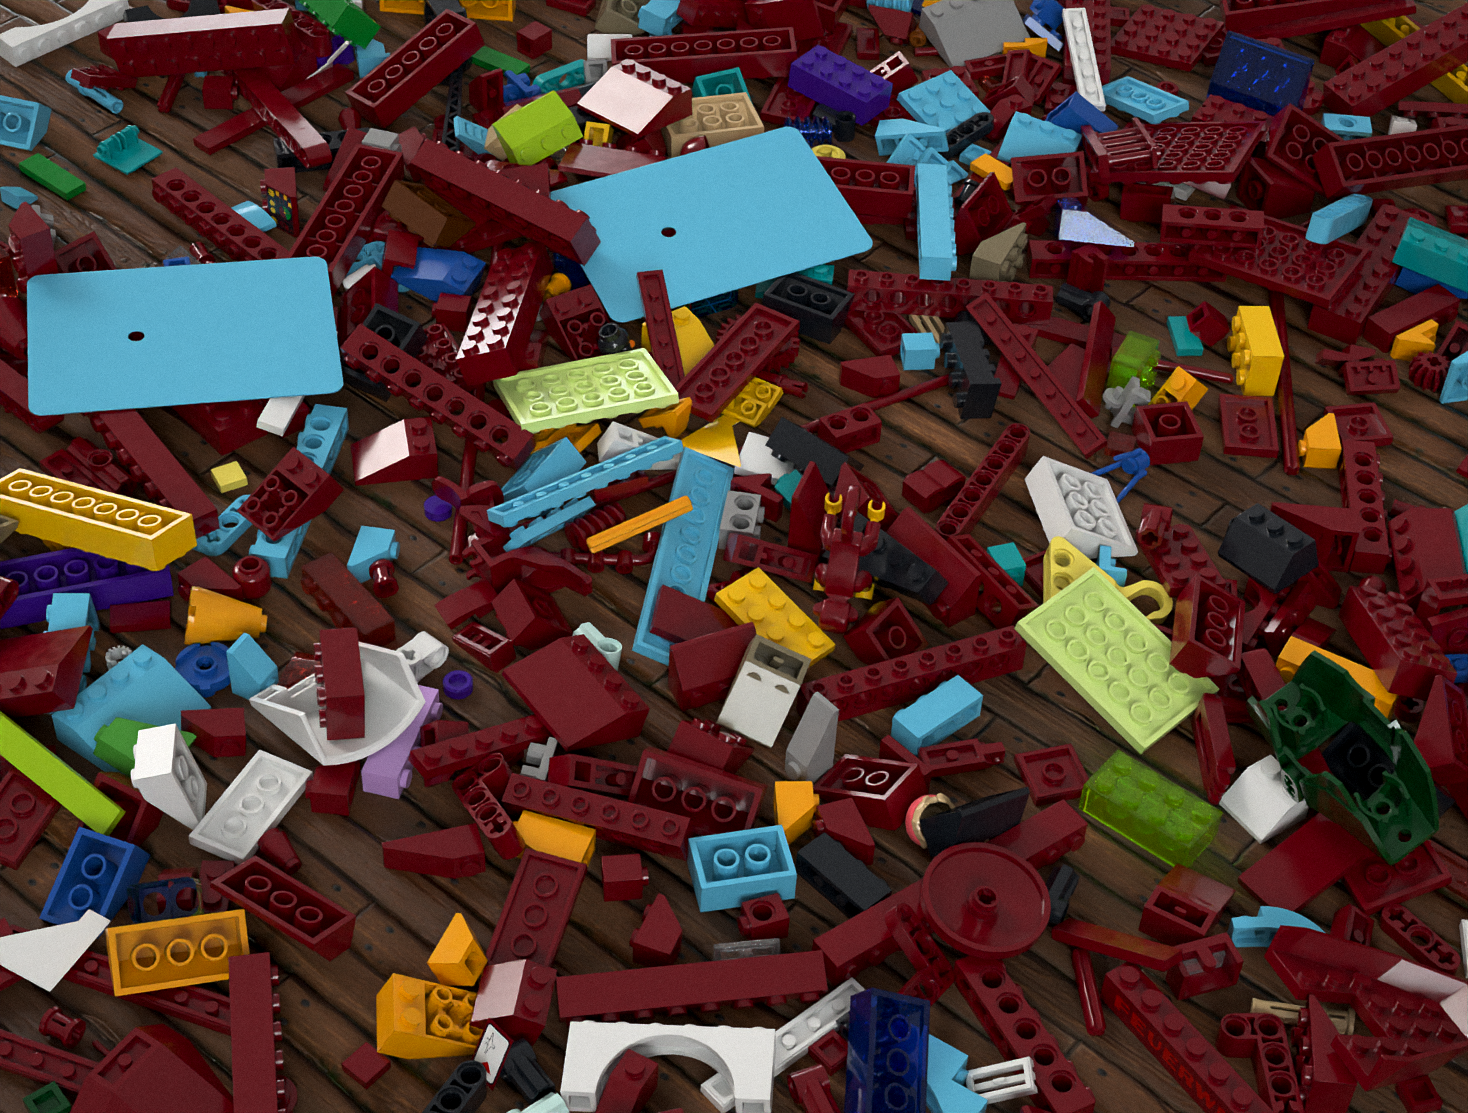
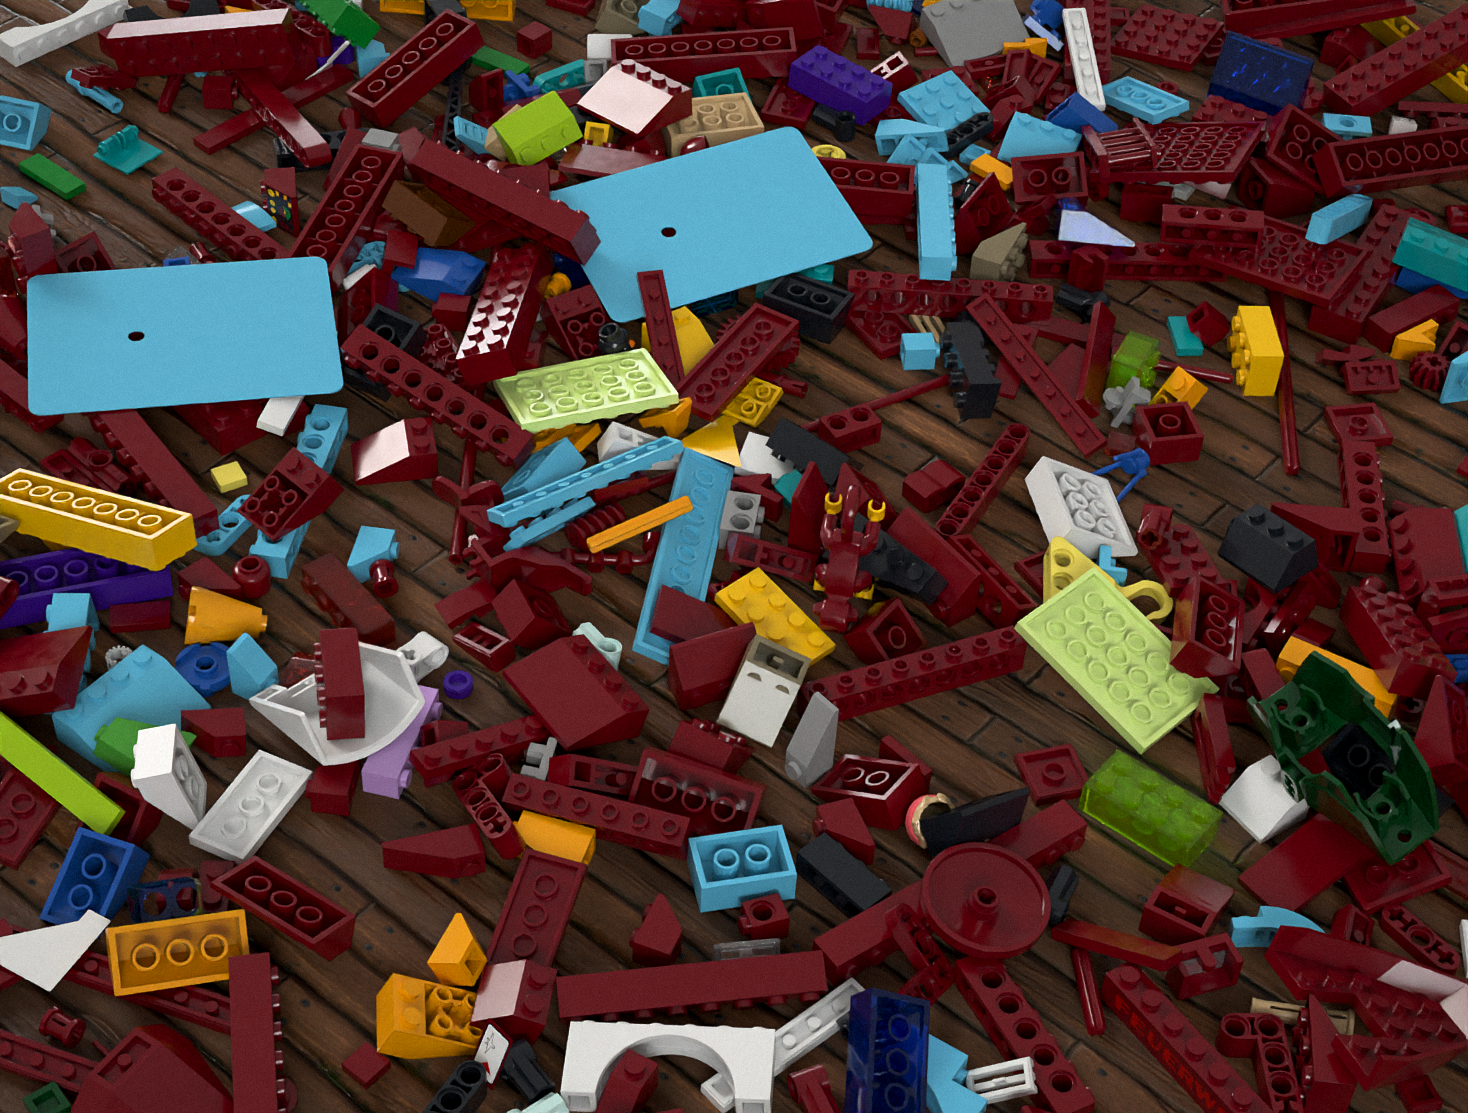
(279, 850): dark red cone -> none
(437, 509): dark purple tile -> none
(623, 877): dark red brick -> none
(794, 807): light orange slope -> none
(812, 131): clear blue piece -> none
(830, 1052): dark red tile -> none
(870, 376): dark red slope -> none
(936, 715): medium azure brick -> none
(961, 756): dark red hinge -> none
(1010, 560): teal brick -> none
(1248, 426): dark red plate -> none
(1321, 444): light orange slope -> none

